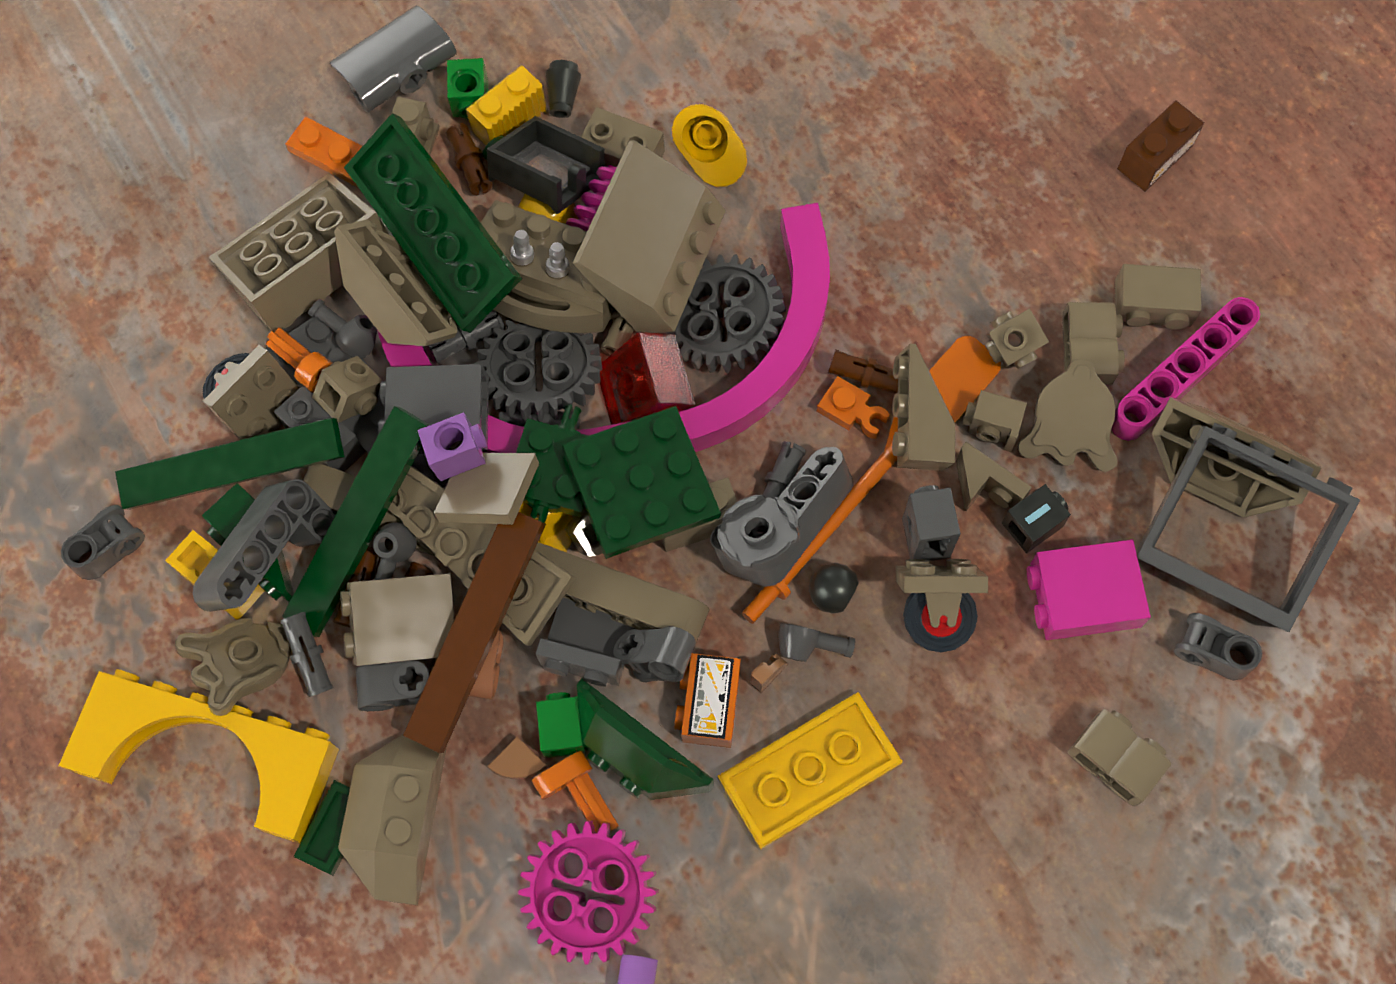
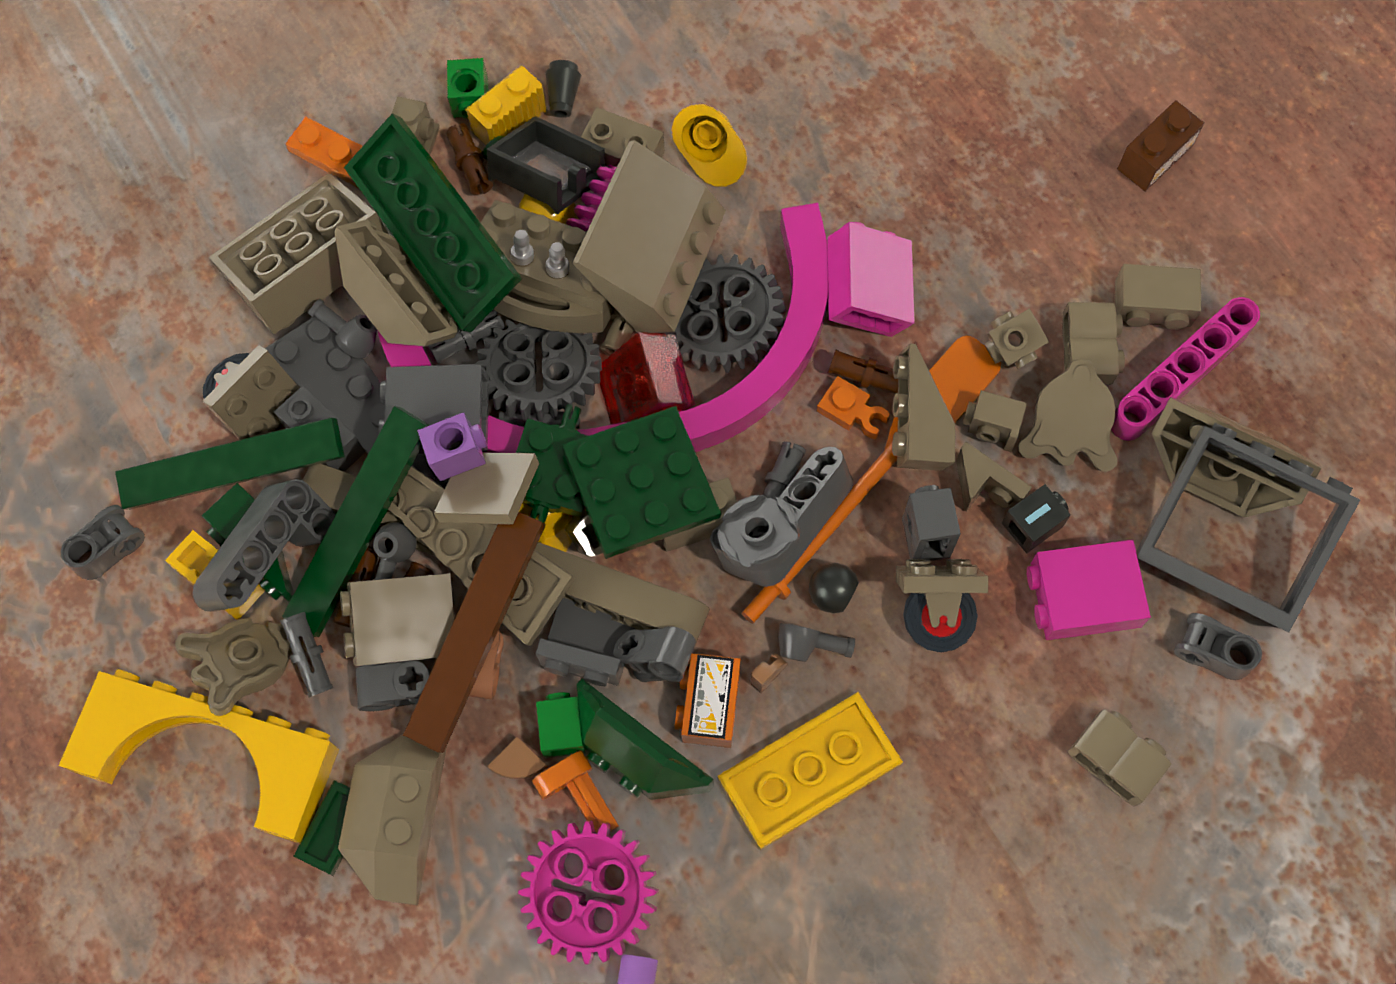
(306, 364): orange piece -> none
(347, 389): dark tan brick -> none
(394, 58): dark grey panel -> none
(870, 279): none -> brick

